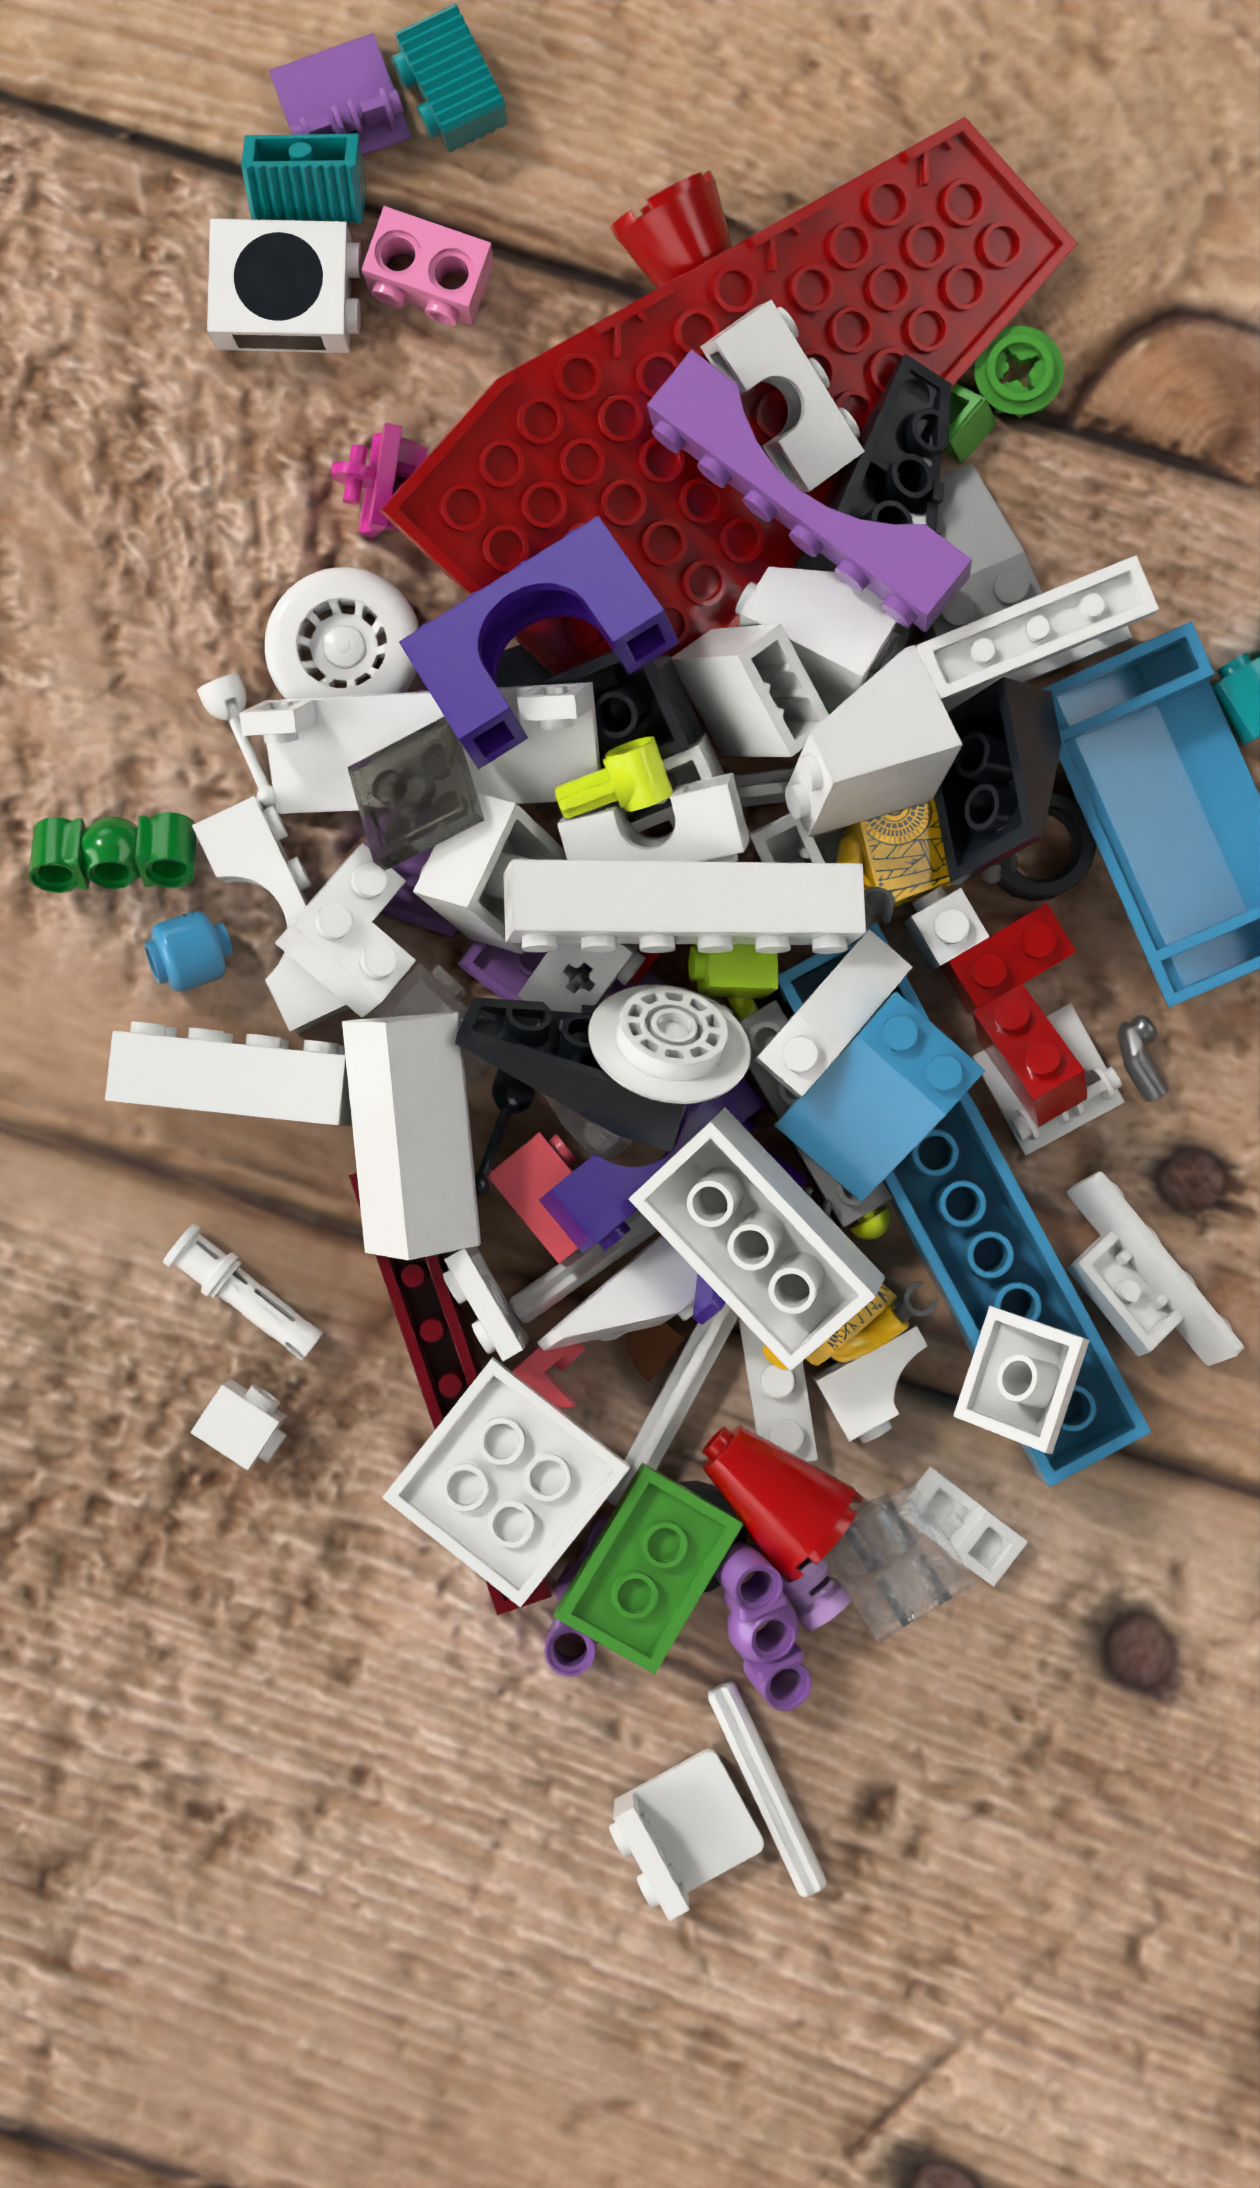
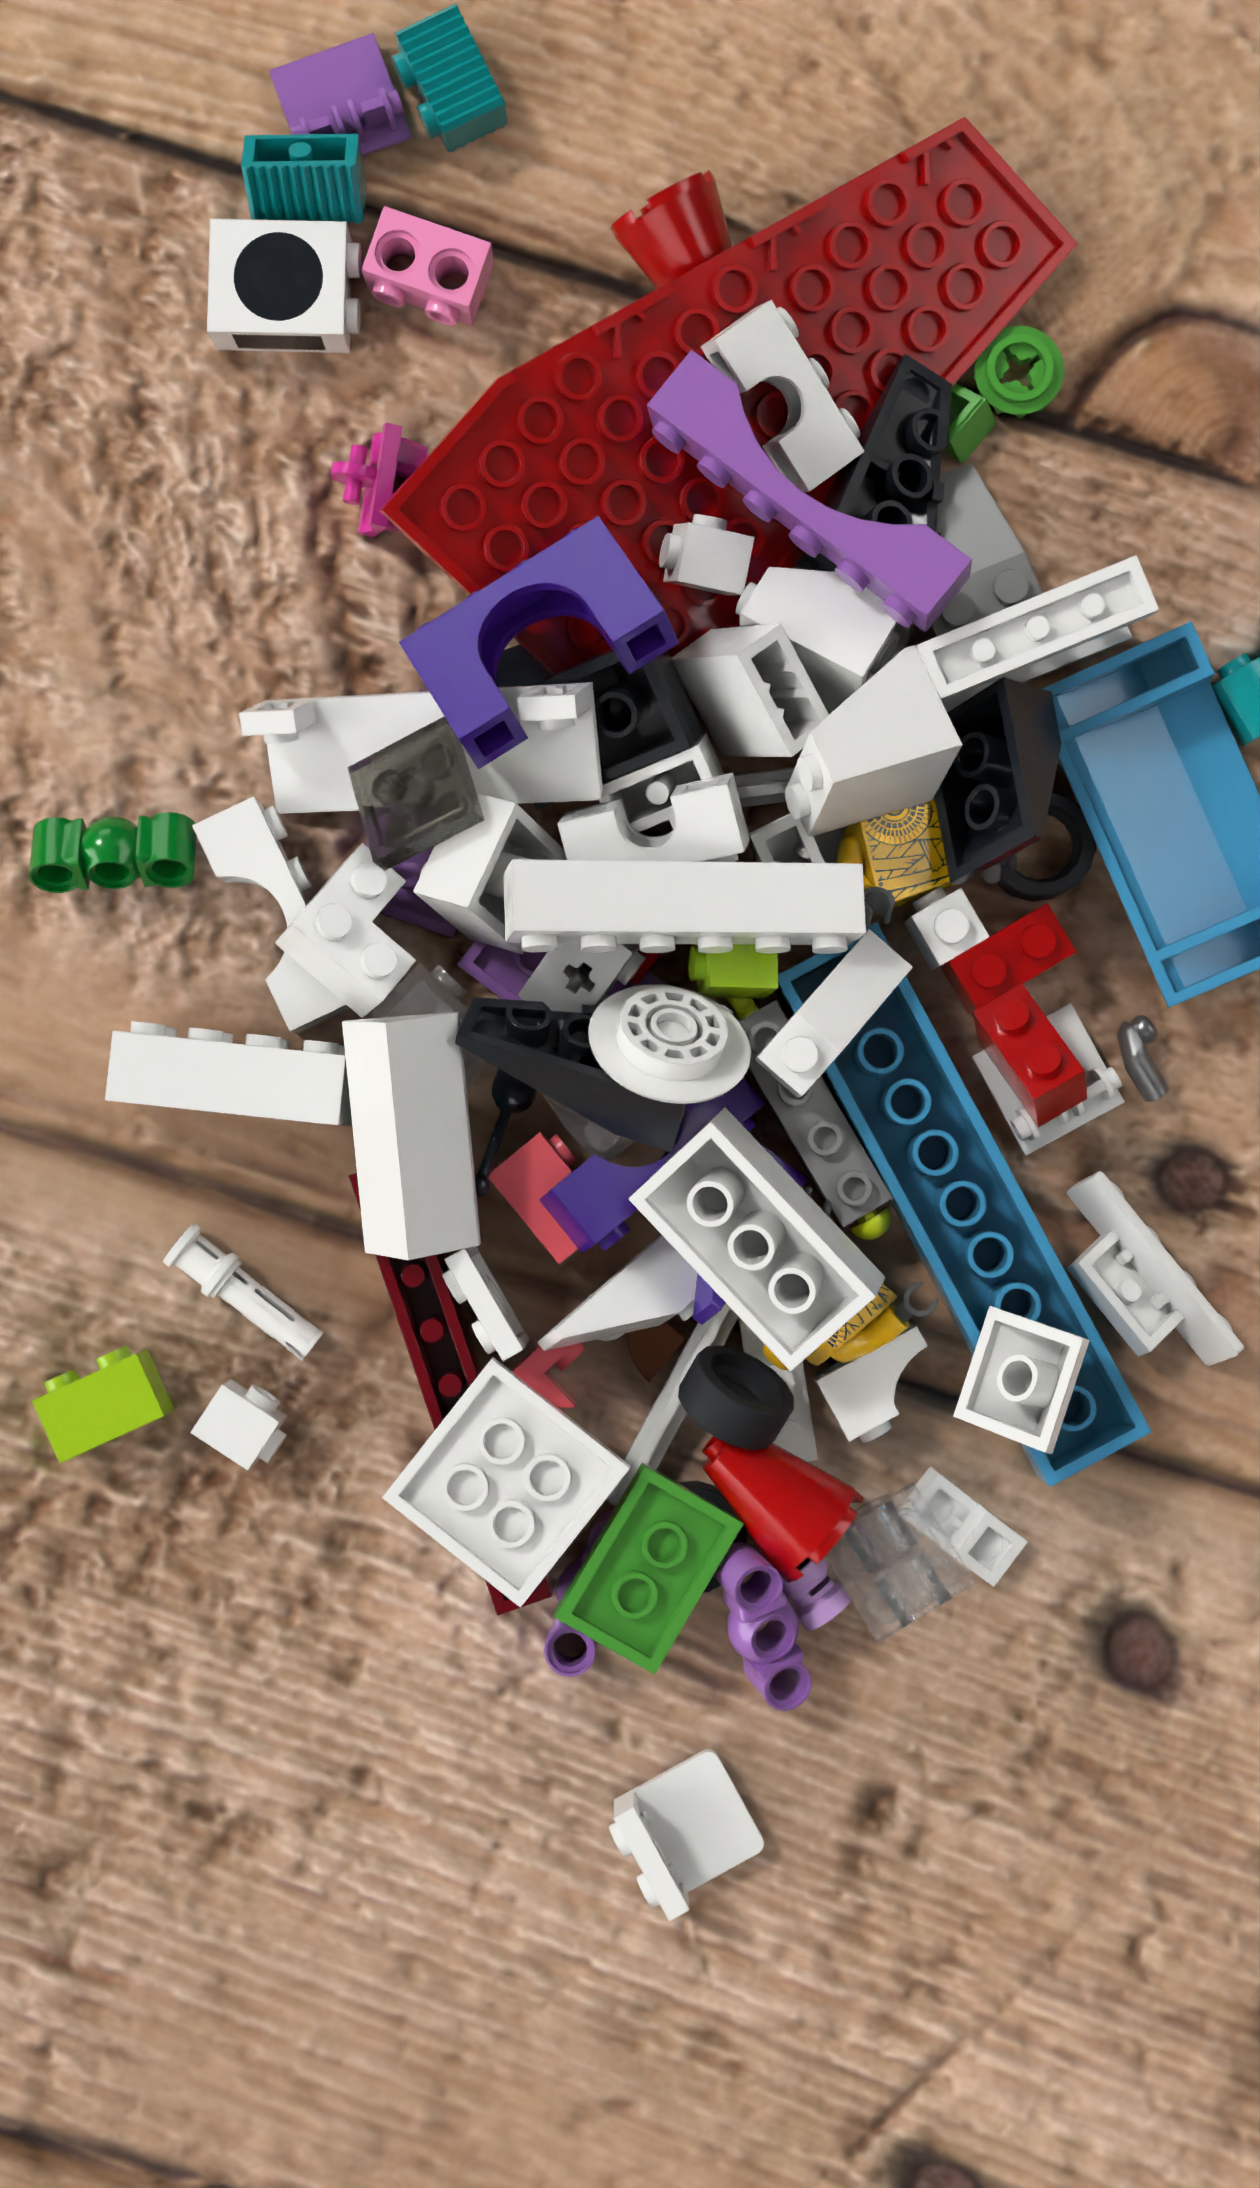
(103, 1404): none -> lime brick
(188, 951): dark azure head -> none
(225, 700): white hinge -> none
(342, 644): white wheel -> none
(576, 1271): white axle -> none
(631, 776): neon yellow axle -> none
(706, 556): none -> white brick
(736, 1397): none -> black tyre
(767, 1789): white axle -> none
(879, 1097): dark azure slope -> none

